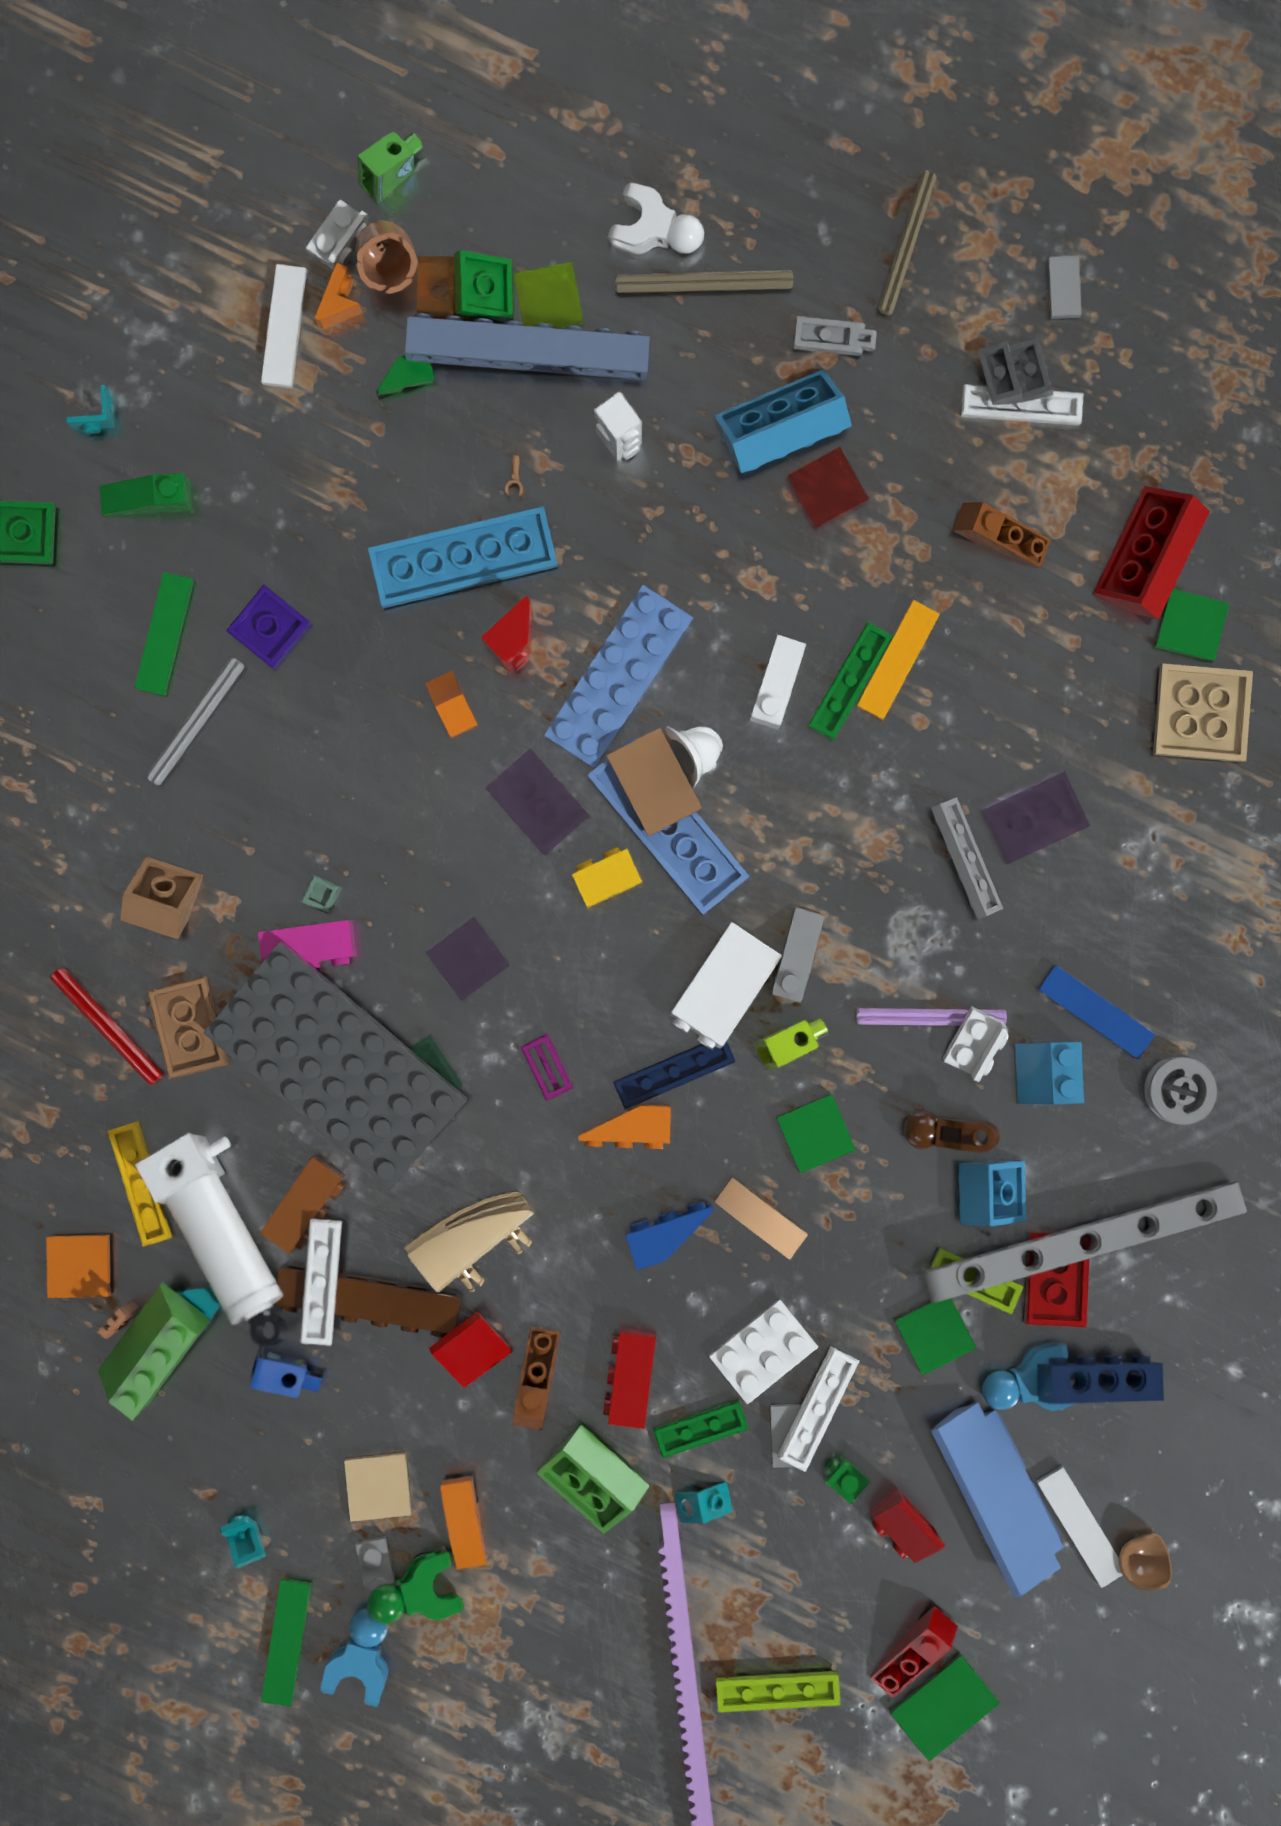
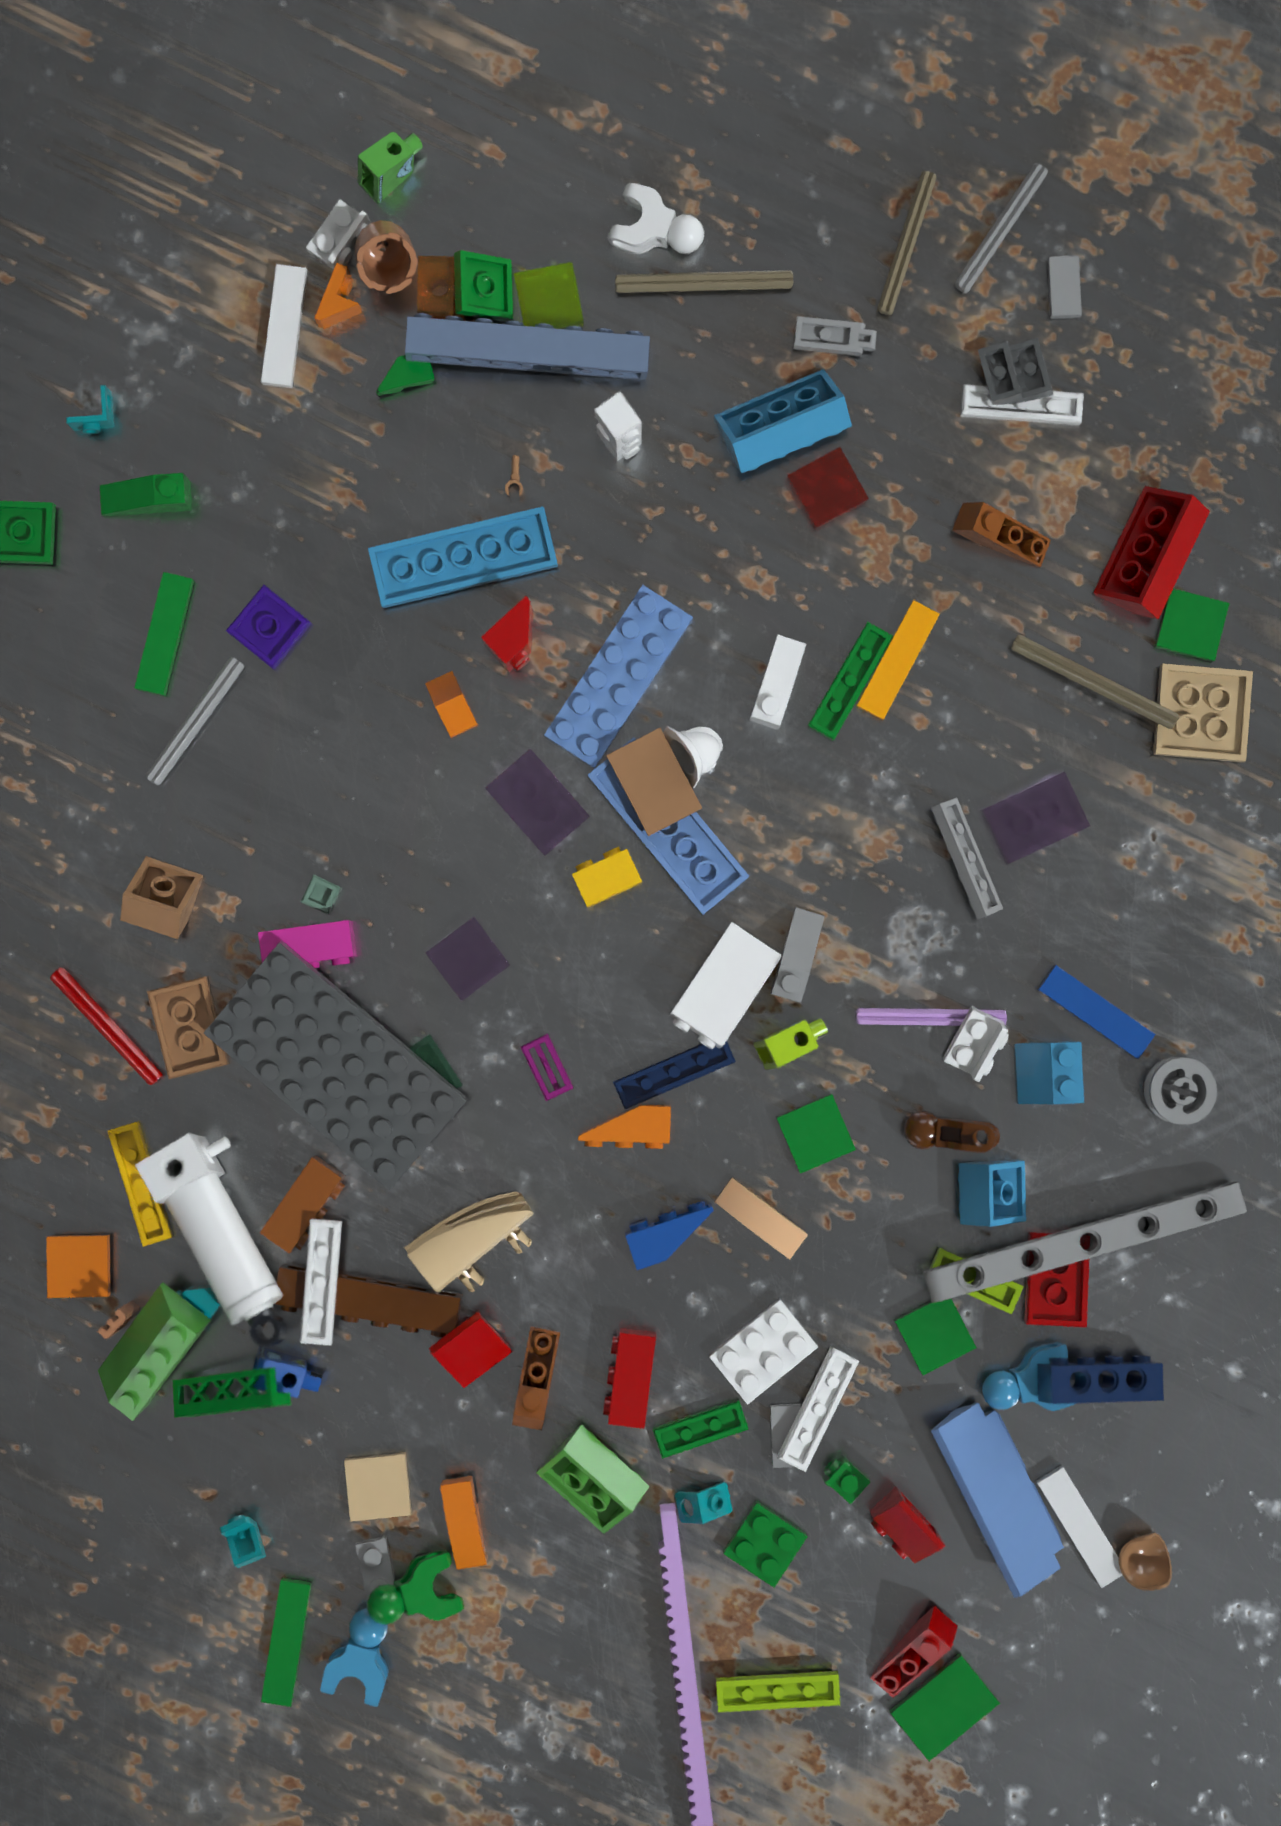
(232, 1403): none -> green fence
(765, 1544): none -> green plate
(1001, 228): none -> light grey axle
(1095, 682): none -> dark tan axle

